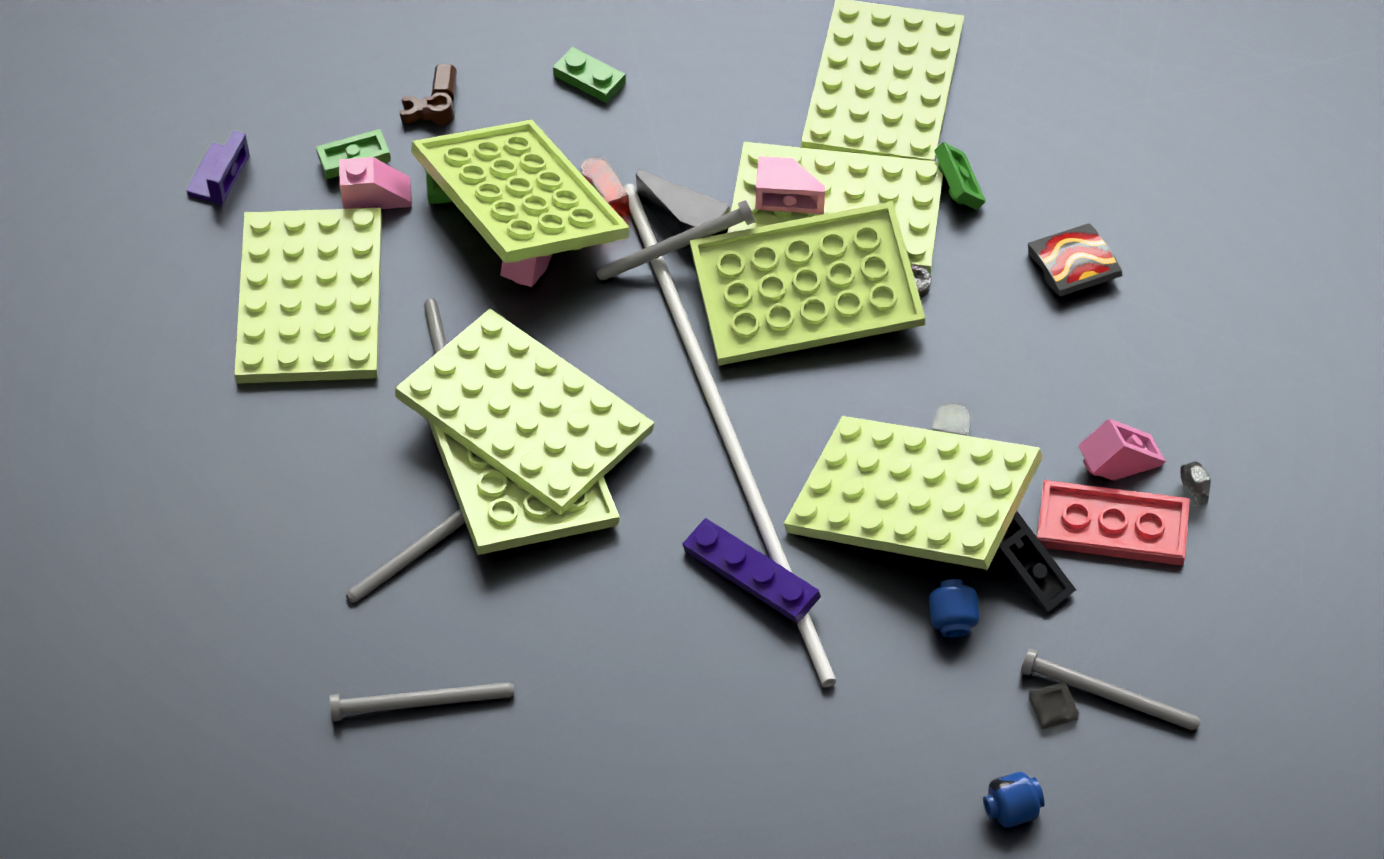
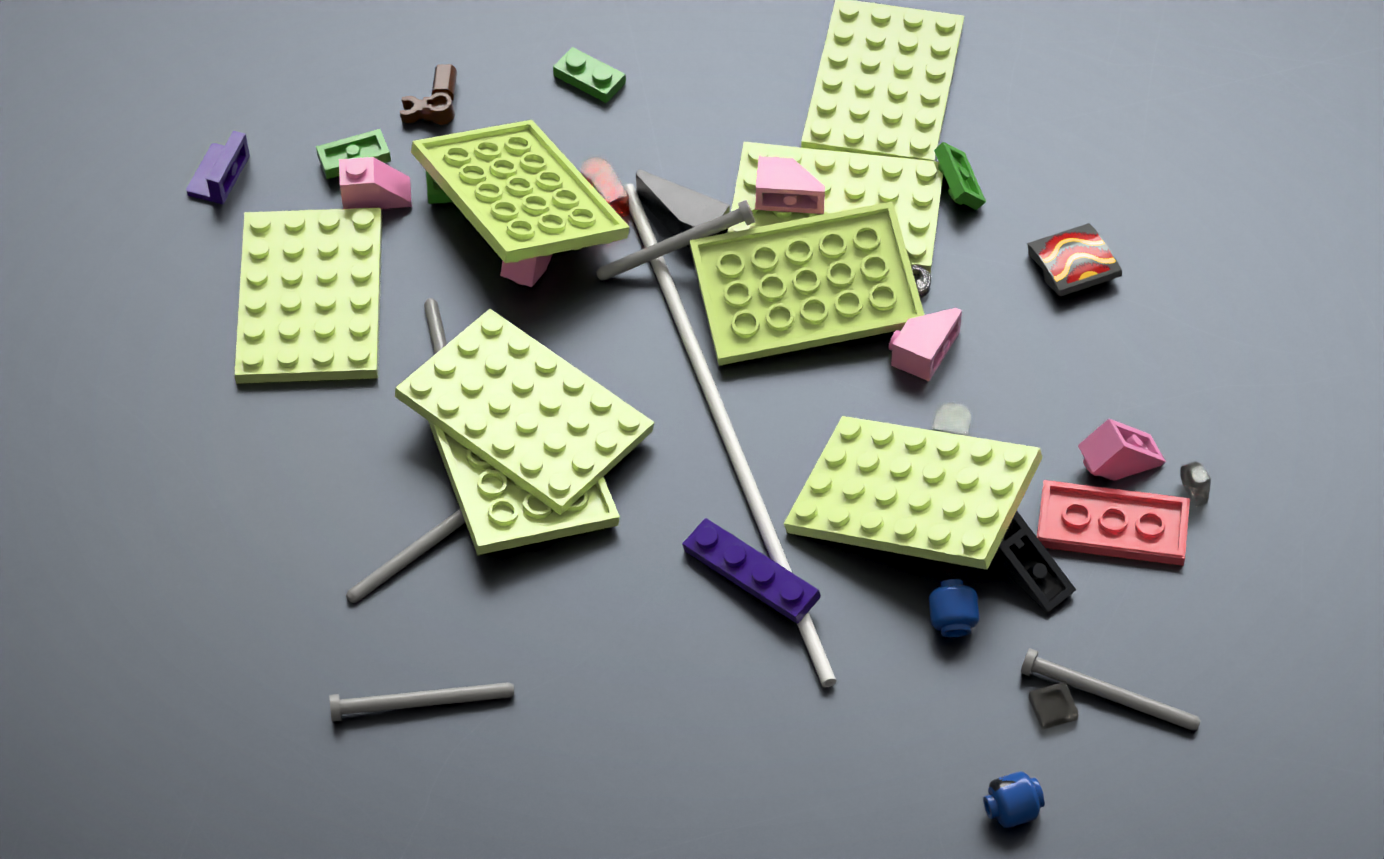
(925, 342): none -> bright pink slope

